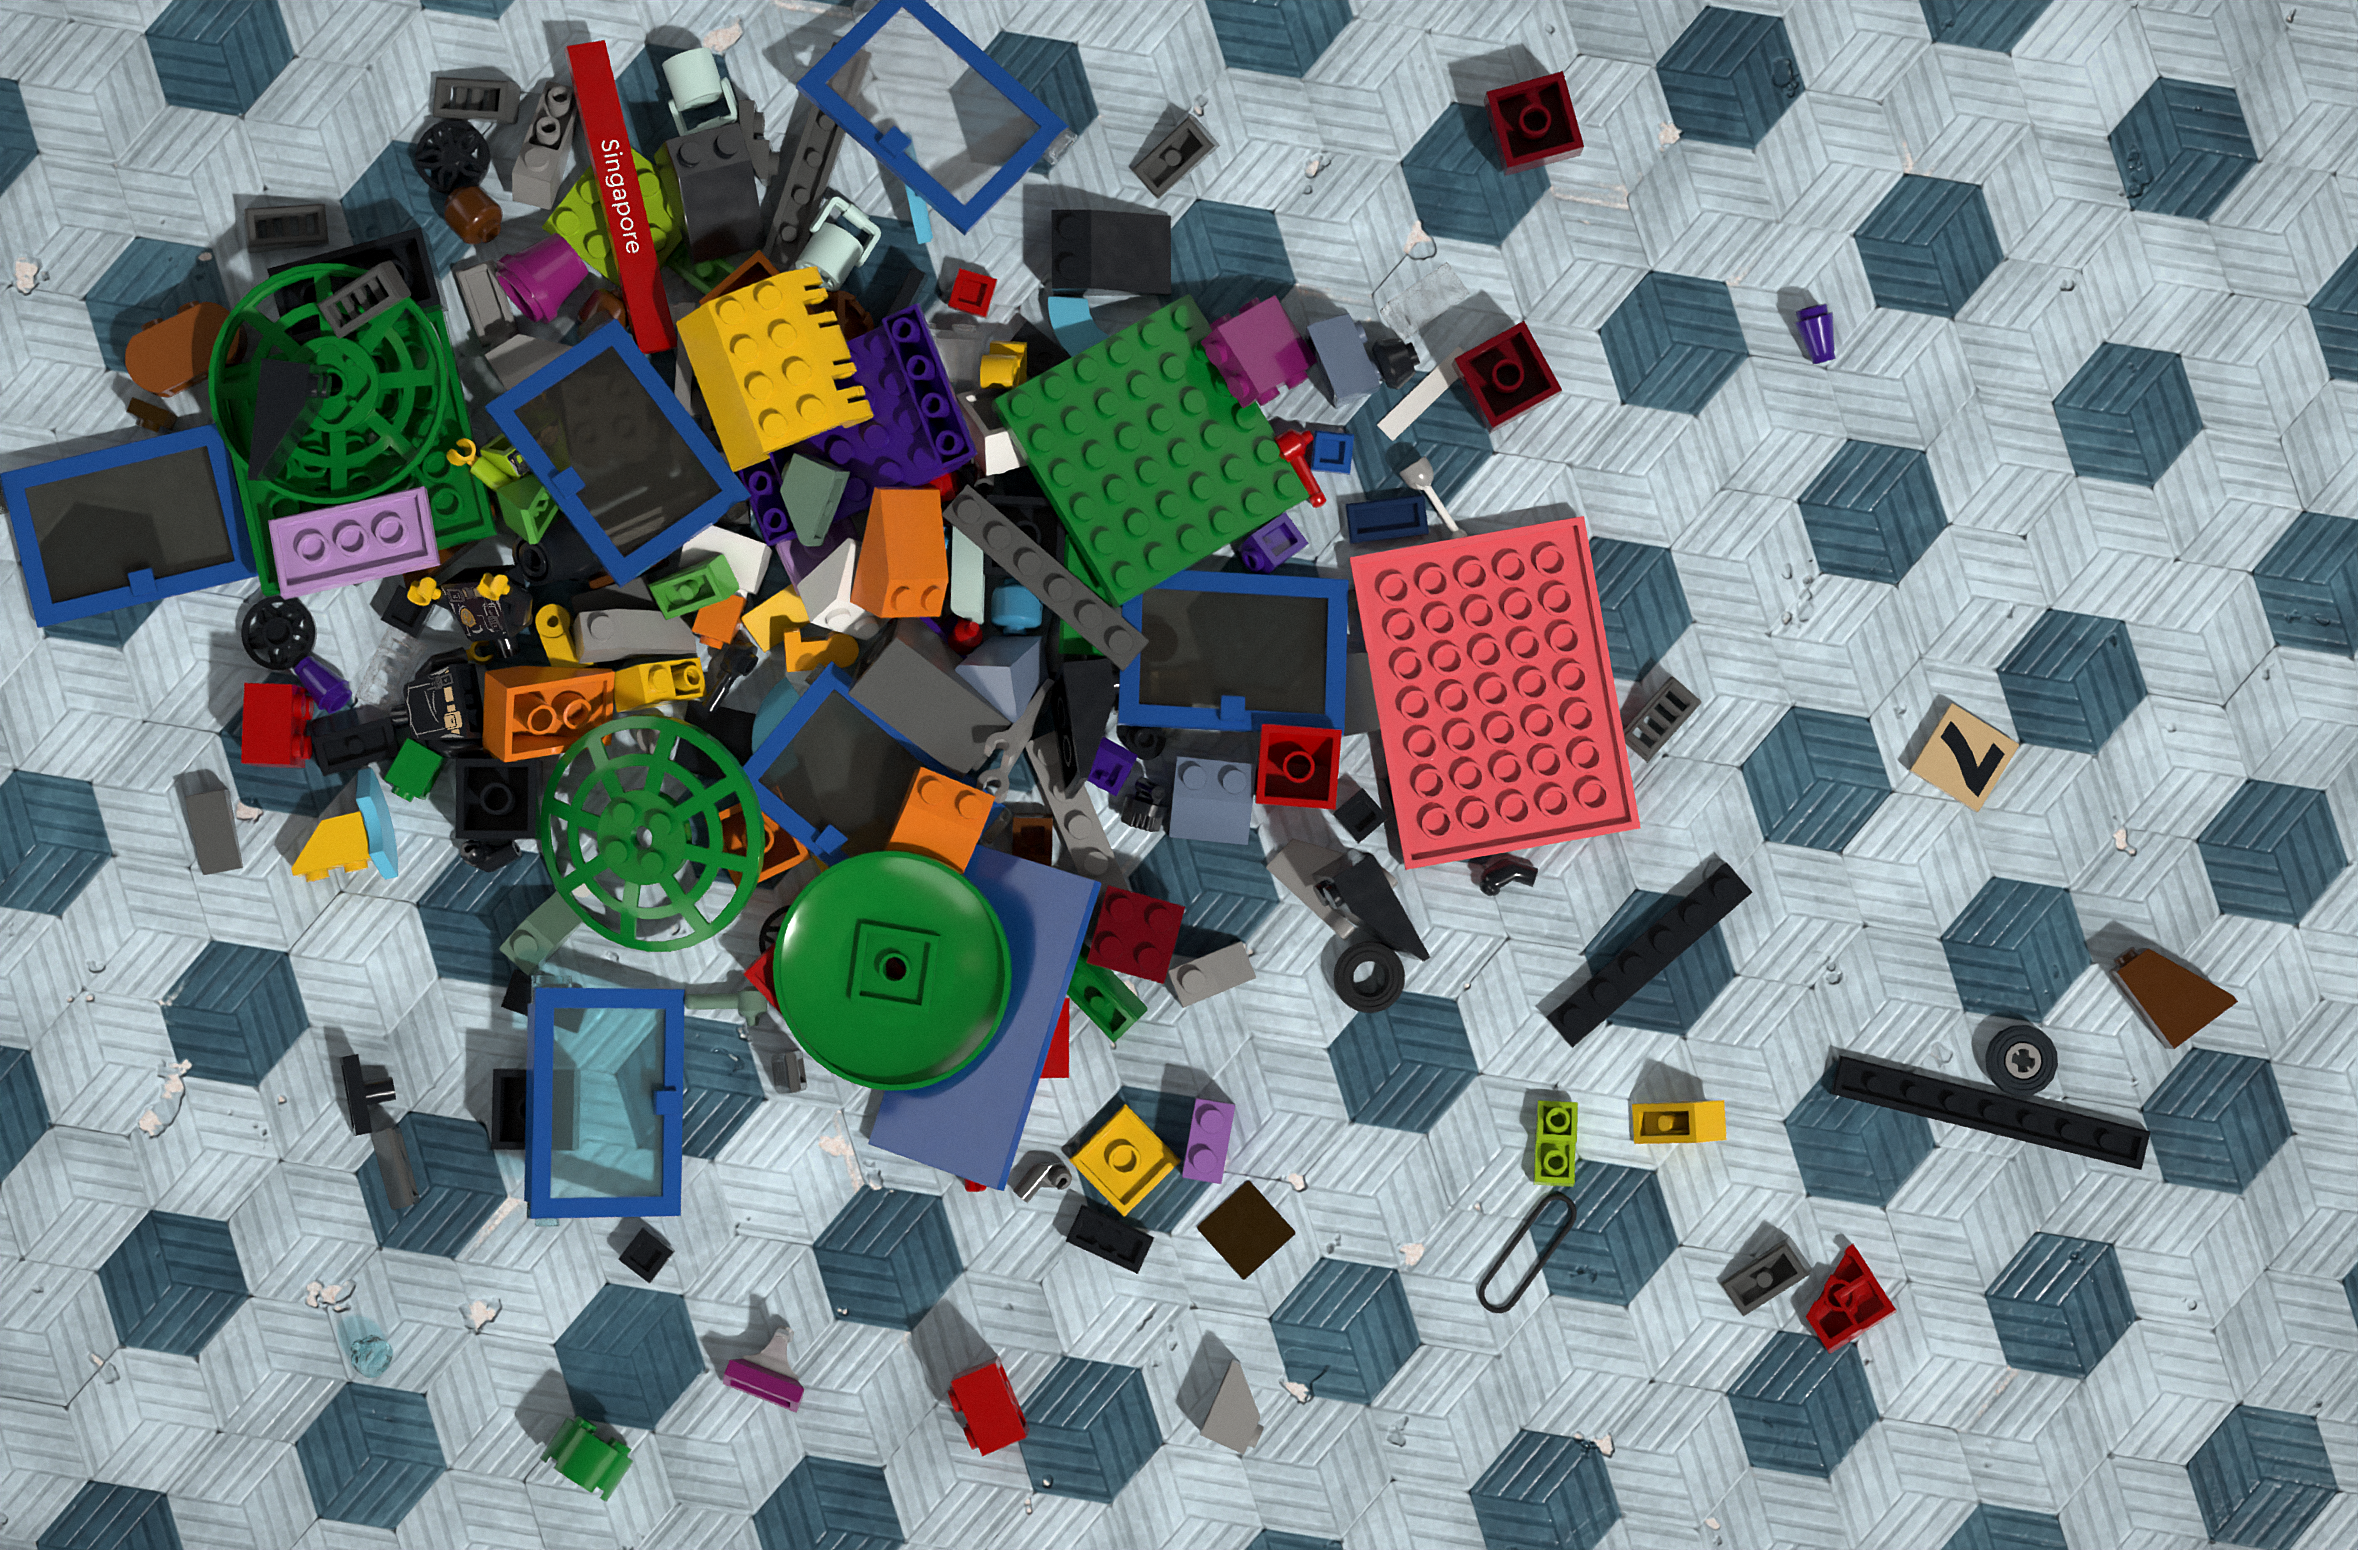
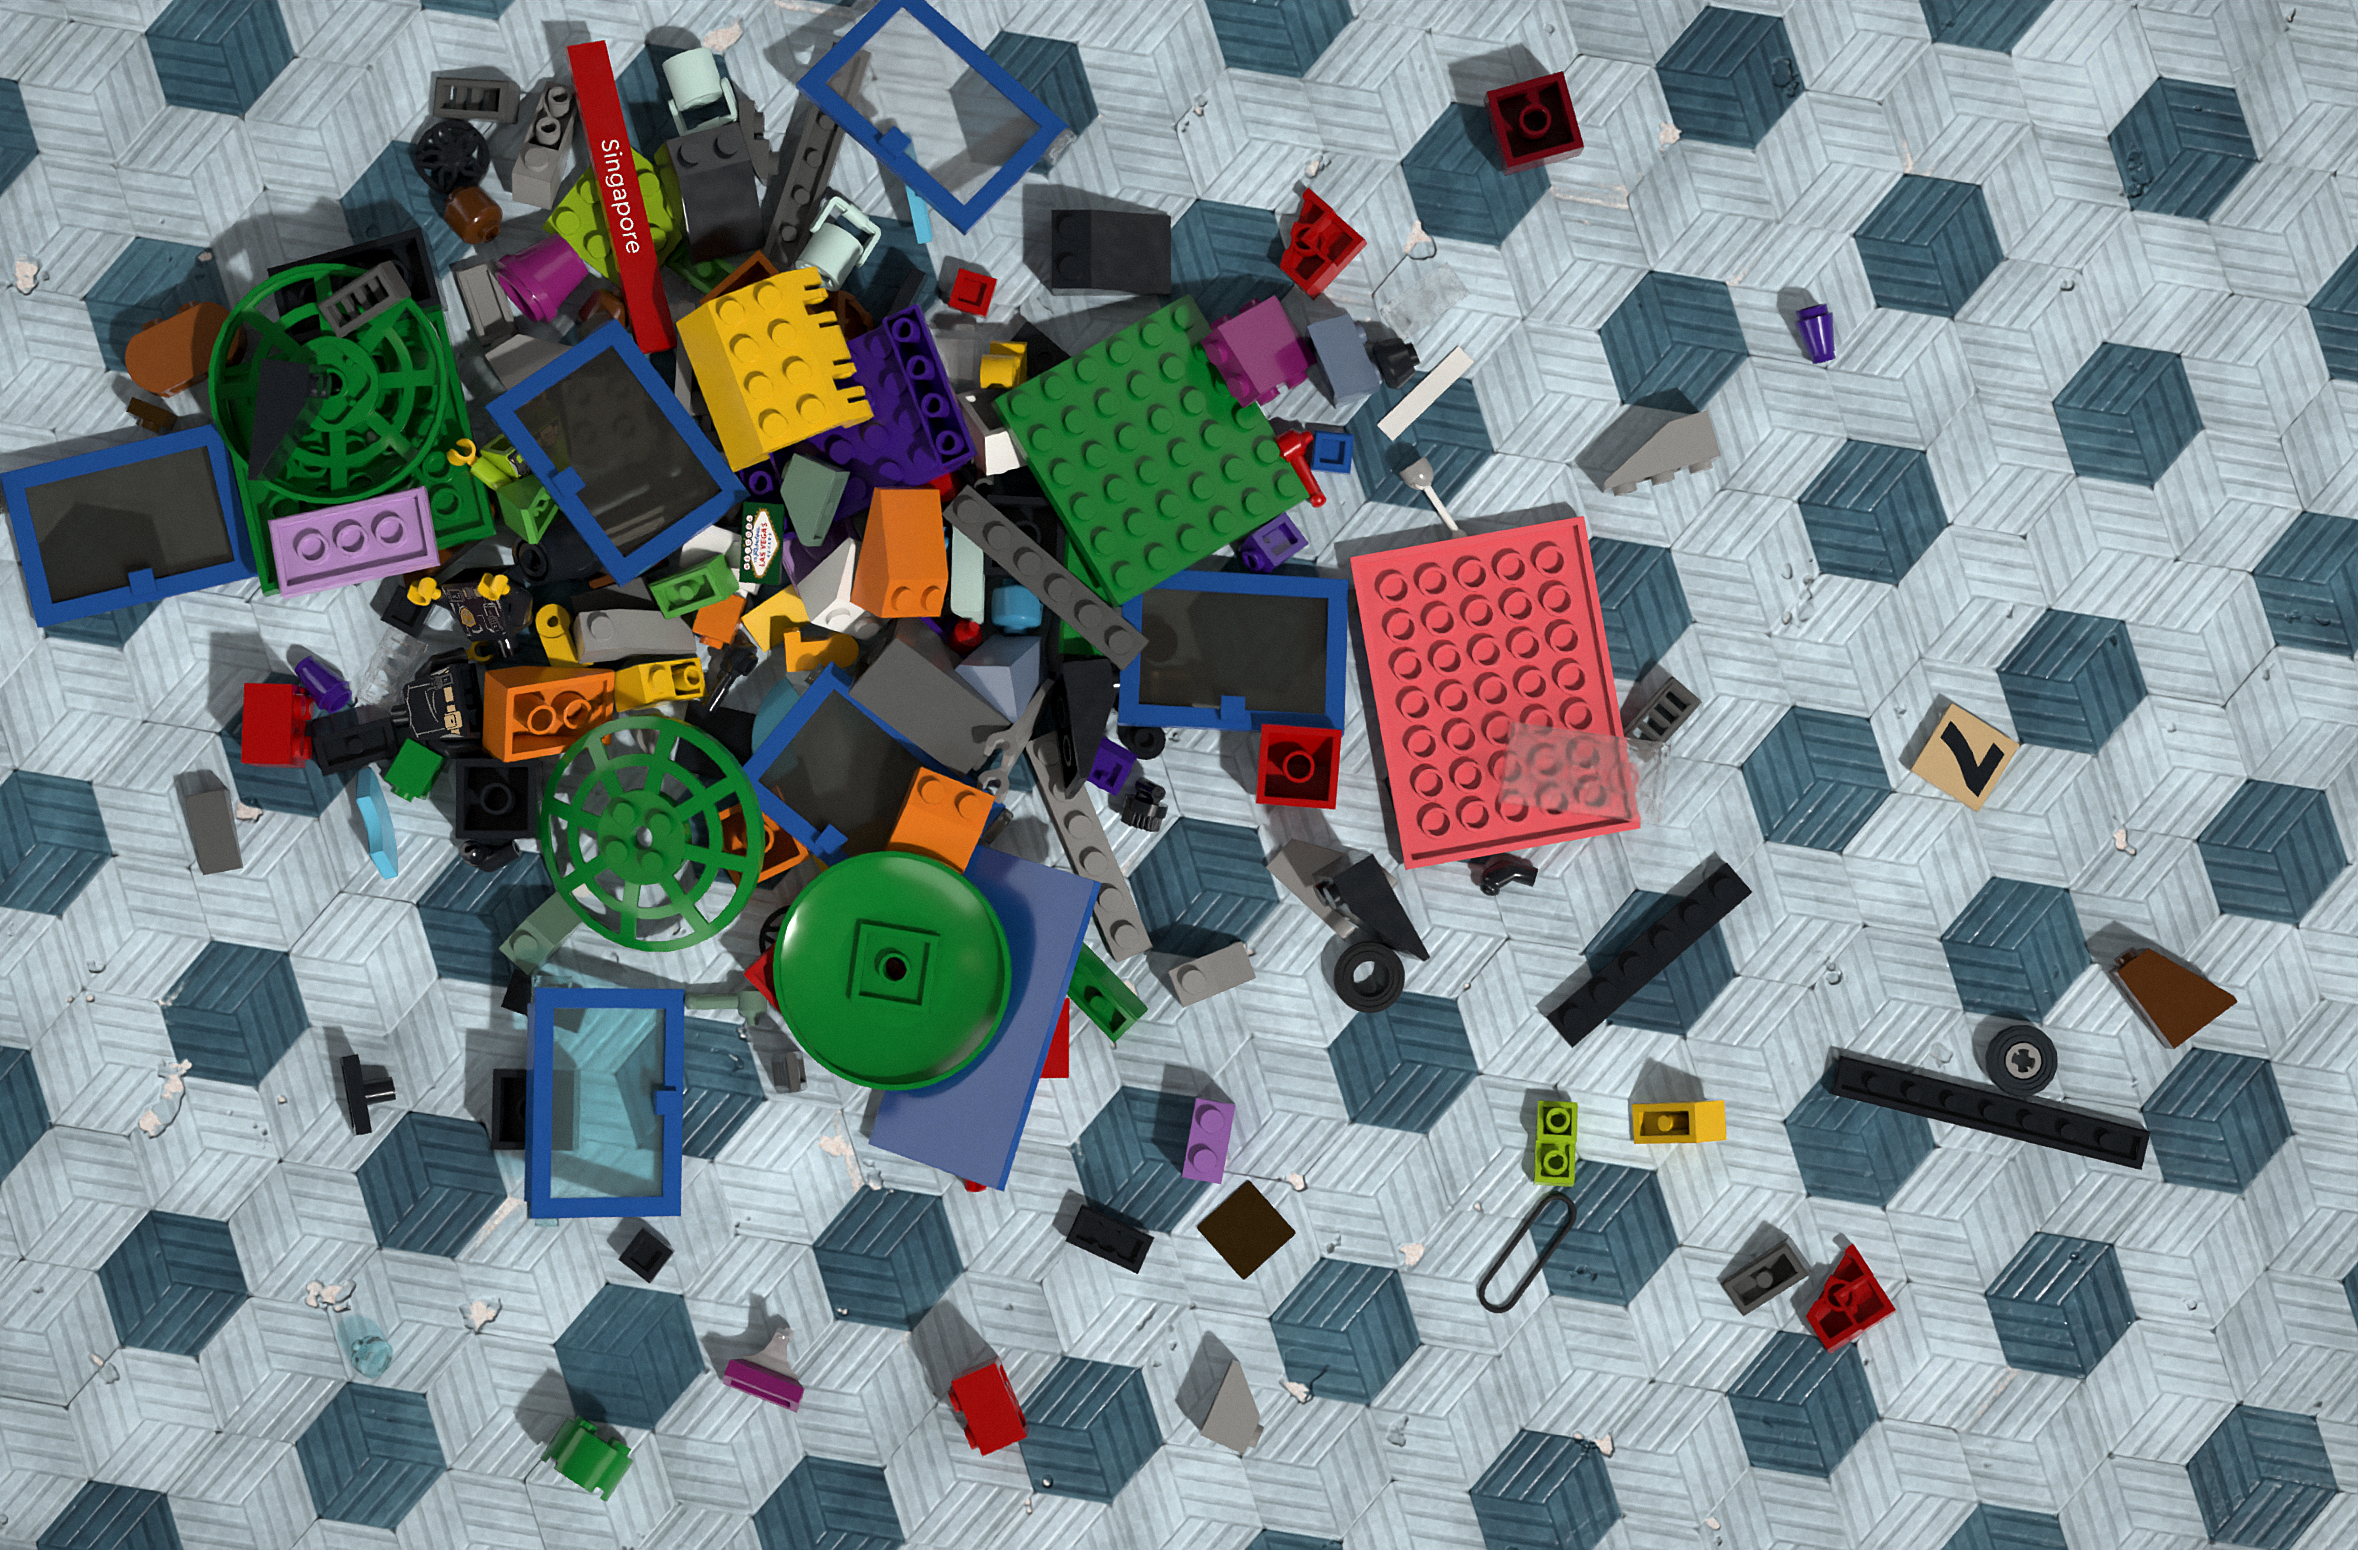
(273, 243): dark grey slope -> none
(278, 633): black wheel -> none
(334, 845): yellow slope -> none
(395, 1168): dark grey slope -> none
(762, 543): none -> tile
(1033, 837): reddish brown slope -> none
(1043, 1175): dark grey arm -> none
(1073, 324): medium azure tile -> none
(1124, 1160): yellow tile -> none
(1135, 934): dark red brick -> none
(1175, 156): dark grey slope -> none
(1212, 800): sand blue slope -> none
(1319, 246): none -> red slope
(1359, 697): dark grey slope -> none
(1360, 815): black plate -> none
(1386, 519): dark blue tile -> none
(1506, 377): dark red brick -> none
(1584, 773): none -> clear brick
(1675, 447): none -> light grey slope

